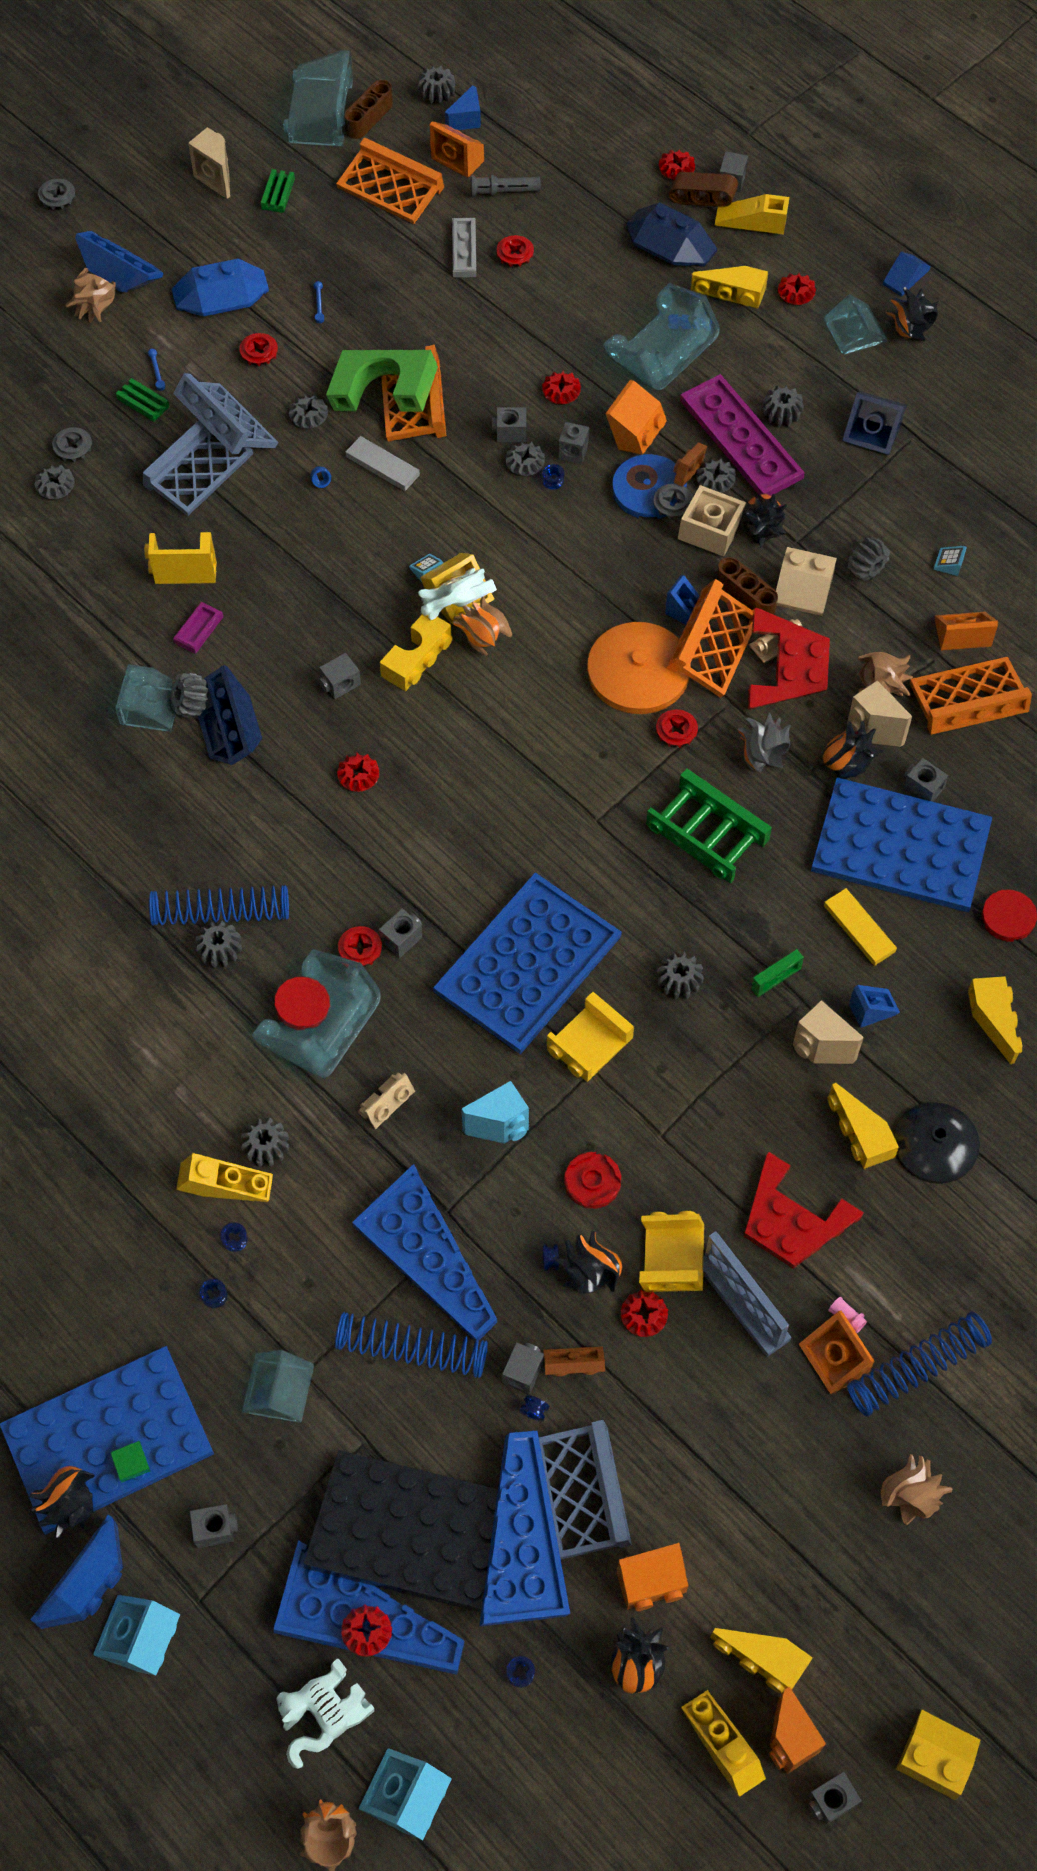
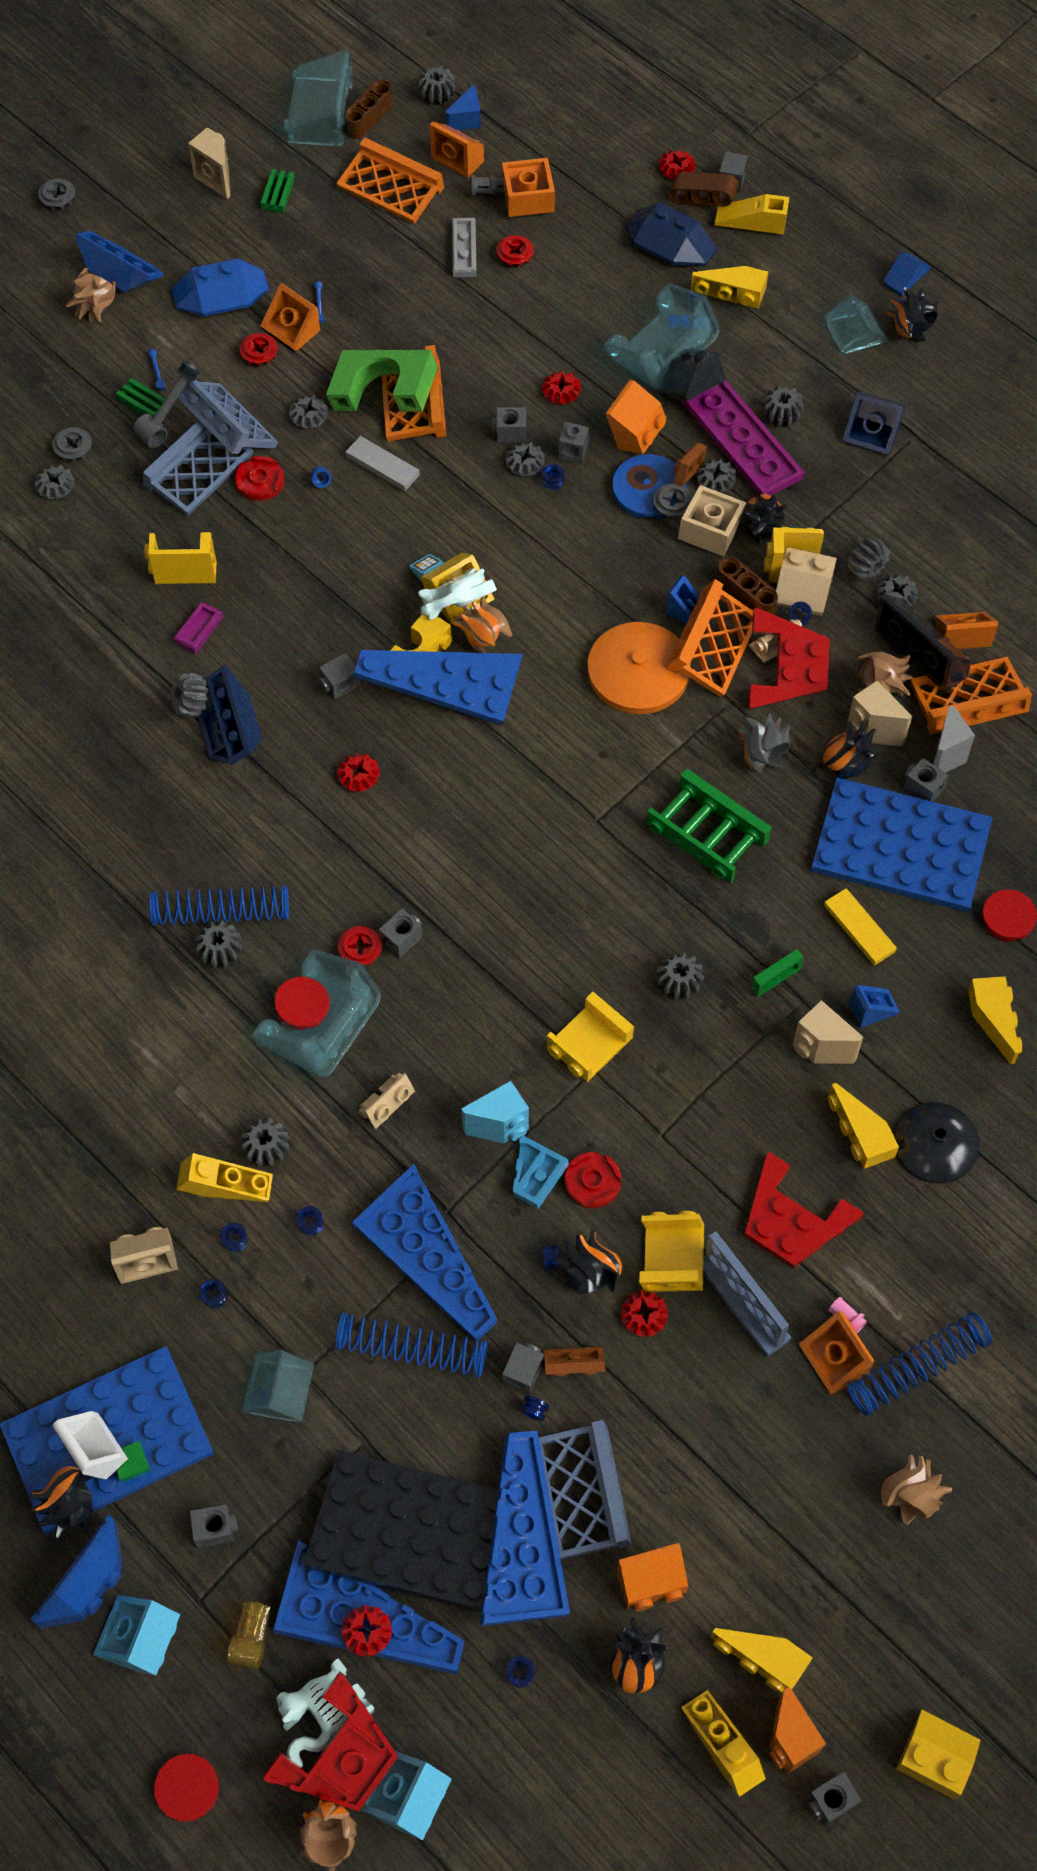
(90, 1444): none -> white tile
(143, 1255): none -> tan slope
(145, 699): clear light blue slope -> none
(151, 428): none -> dark grey piece
(186, 1787): none -> red tile
(248, 1644): none -> clear yellow piece
(259, 478): none -> red tile
(291, 318): none -> orange slope
(314, 1229): none -> clear blue bush
(350, 1762): none -> red wing
(456, 680): none -> blue wing
(527, 963): blue plate -> none
(528, 187): none -> orange slope
(537, 1172): none -> dark azure wing
(677, 718): red gear -> none
(692, 374): none -> black slope
(788, 293): red gear -> none
(797, 538): none -> yellow bracket
(804, 607): none -> clear blue bush
(909, 591): none -> dark grey gear
(919, 639): none -> black slope
(950, 559): slope -> none
(954, 742): none -> light grey slope

